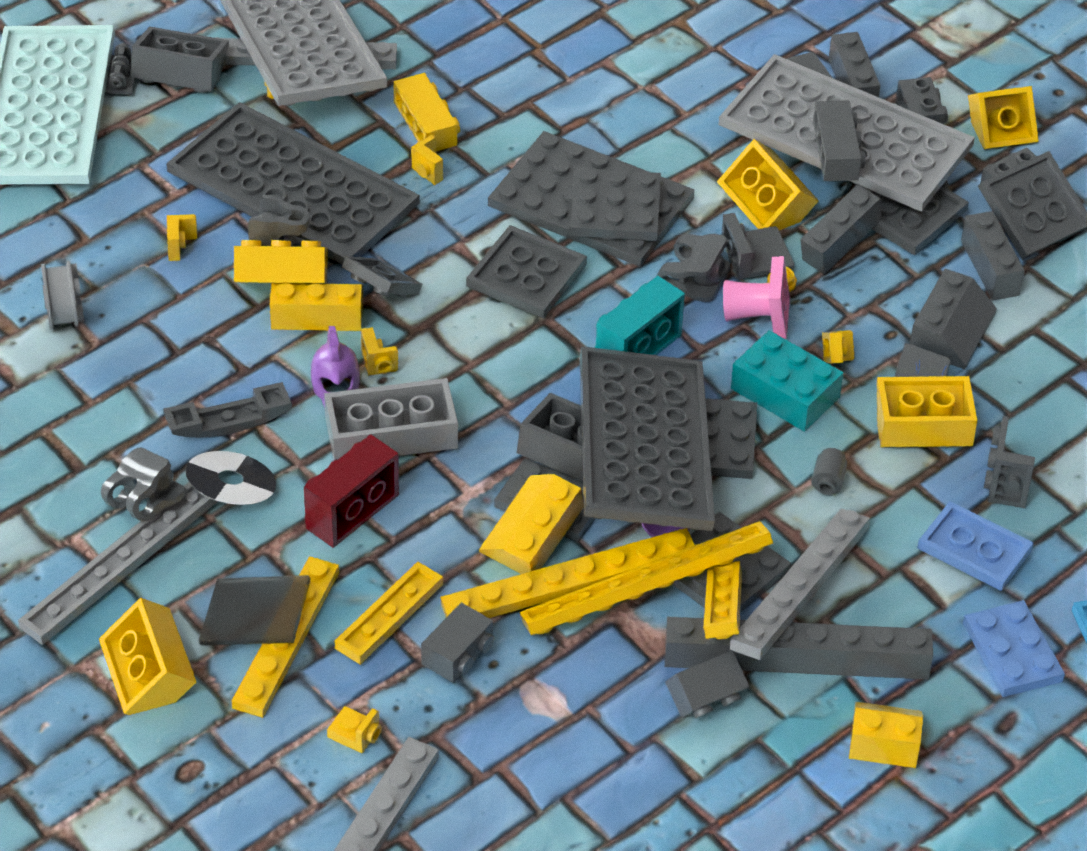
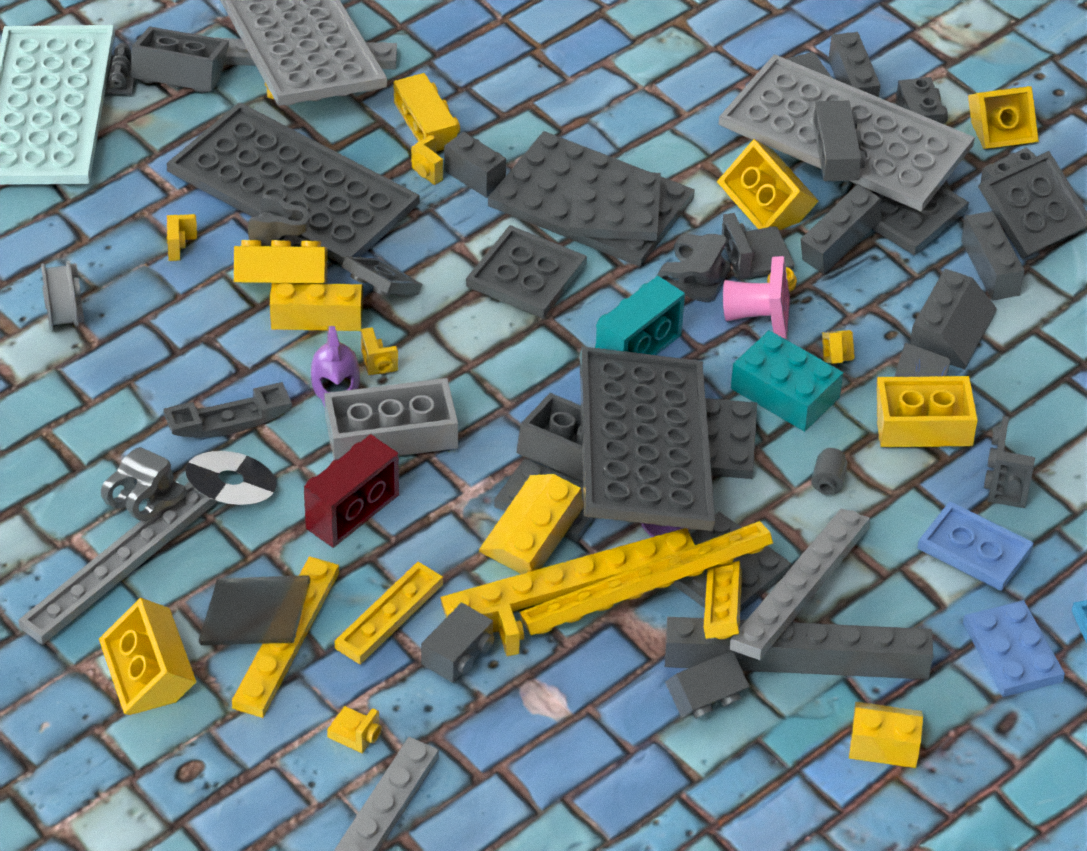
(474, 164): none -> dark grey brick
(504, 623): none -> yellow bracket

